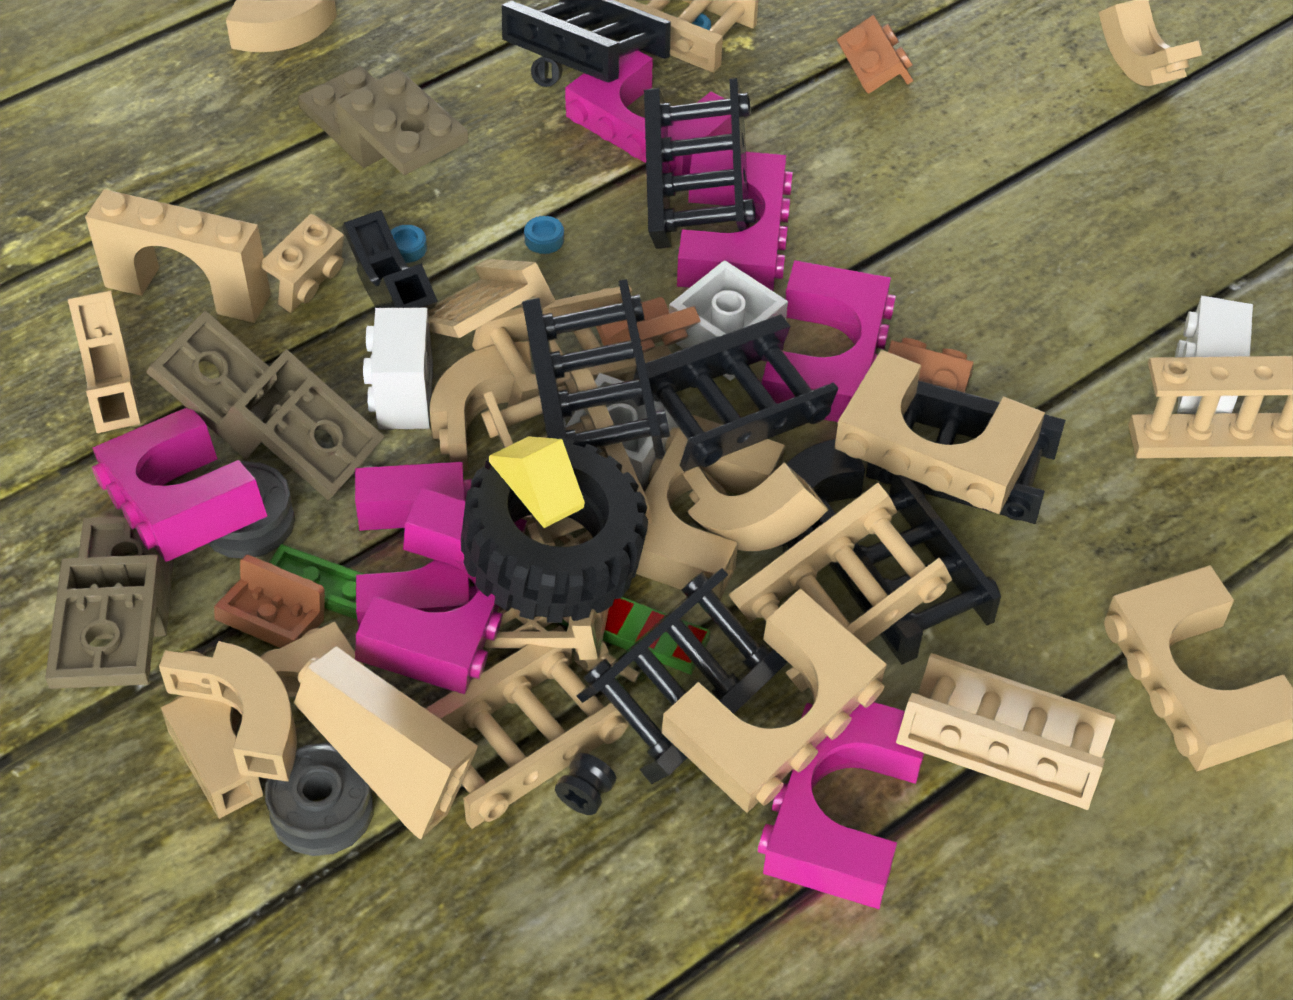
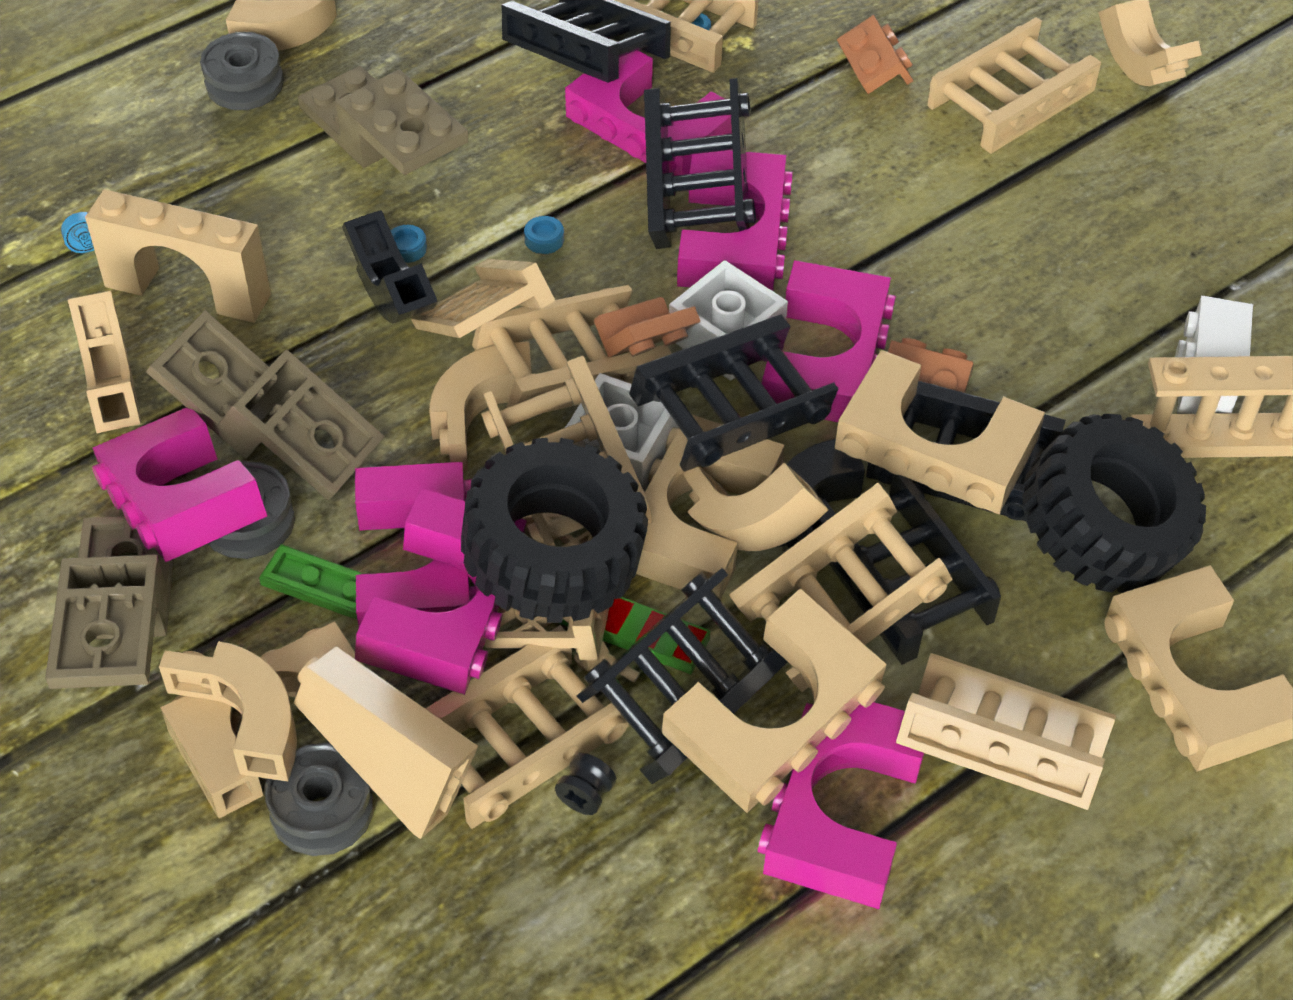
(76, 233): none -> dark azure tile
(242, 70): none -> dark grey wheel
(271, 603): nougat bracket -> none
(305, 261): tan bracket -> none
(399, 368): white brick -> none
(540, 71): black hinge -> none
(540, 477): light yellow slope -> none
(552, 366): black fence -> none
(1023, 110): none -> tan fence
(1145, 475): none -> black tyre

